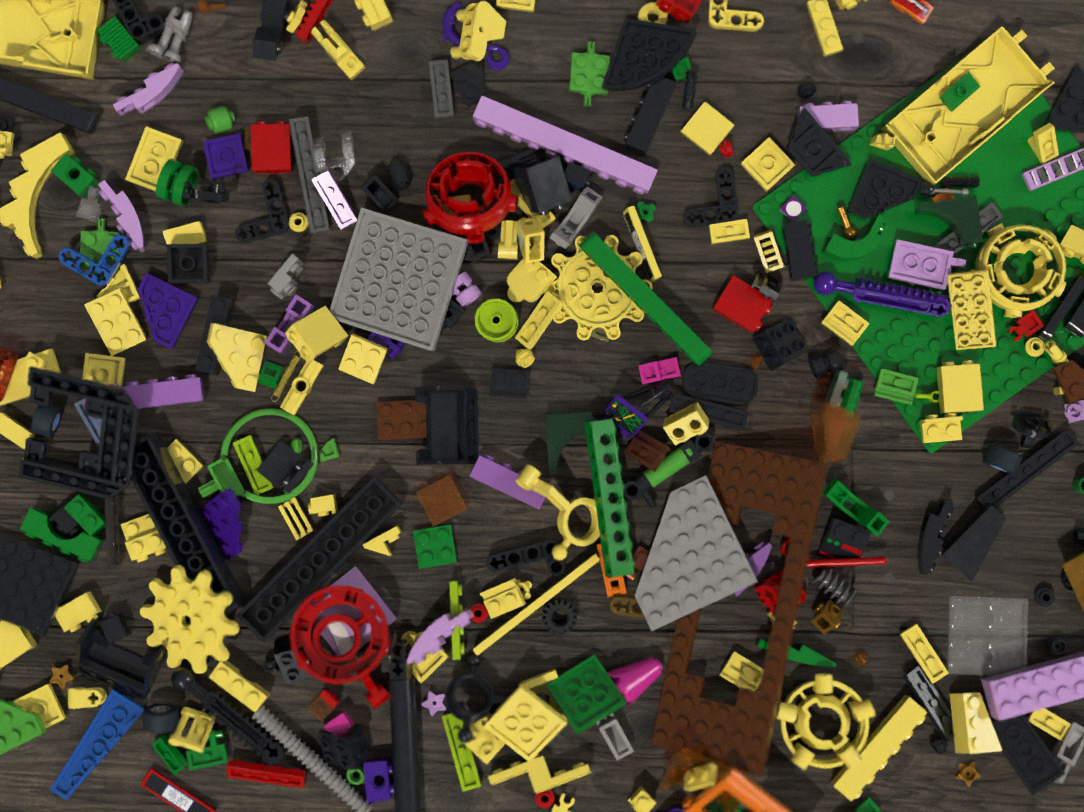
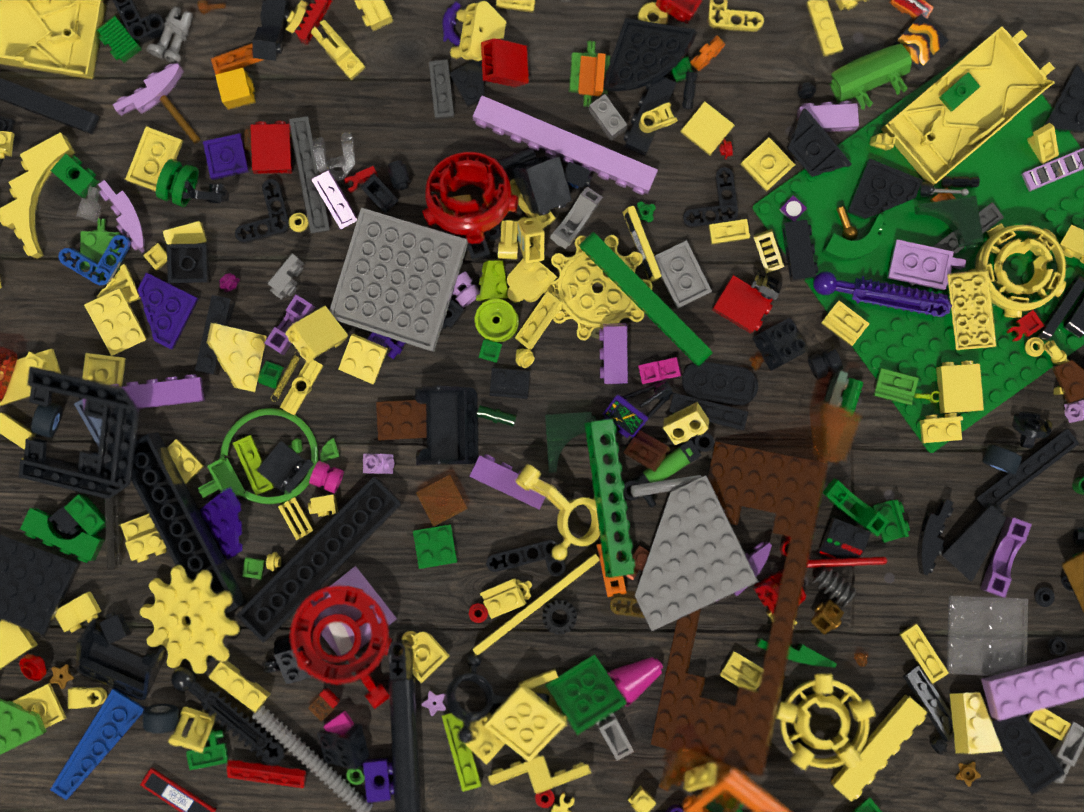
(33, 667): none -> red plate
(156, 256): none -> light yellow tile
(169, 754): green plate -> none
(179, 118): none -> pearl gold bar
(219, 119): bright green head -> none
(228, 282): none -> magenta plate
(234, 59): none -> orange plate
(235, 88): none -> yellow head
(253, 568): none -> bright green tile
(273, 561): none -> light yellow plate
(327, 477): none -> dark pink wheel
(360, 177): none -> red plate
(378, 463): none -> lavender brick
(379, 545): light yellow slope -> none
(433, 636): lavender slope -> none
(456, 609): lime plate -> none
(490, 351): none -> green plate
(492, 281): none -> lime wing
(496, 415): none -> dark green pin
(504, 62): none -> red brick
(591, 75): none -> orange panel
(607, 117): none -> light grey brick
(614, 353): none -> medium lavender brick
(660, 116): none -> light yellow piece
(662, 486): none -> light grey axle
(682, 274): none -> light grey plate
(707, 53): none -> orange plate
(870, 72): none -> bright green piece
(897, 527): none -> green bracket
(921, 41): none -> slope
(999, 570): none -> medium lavender arch

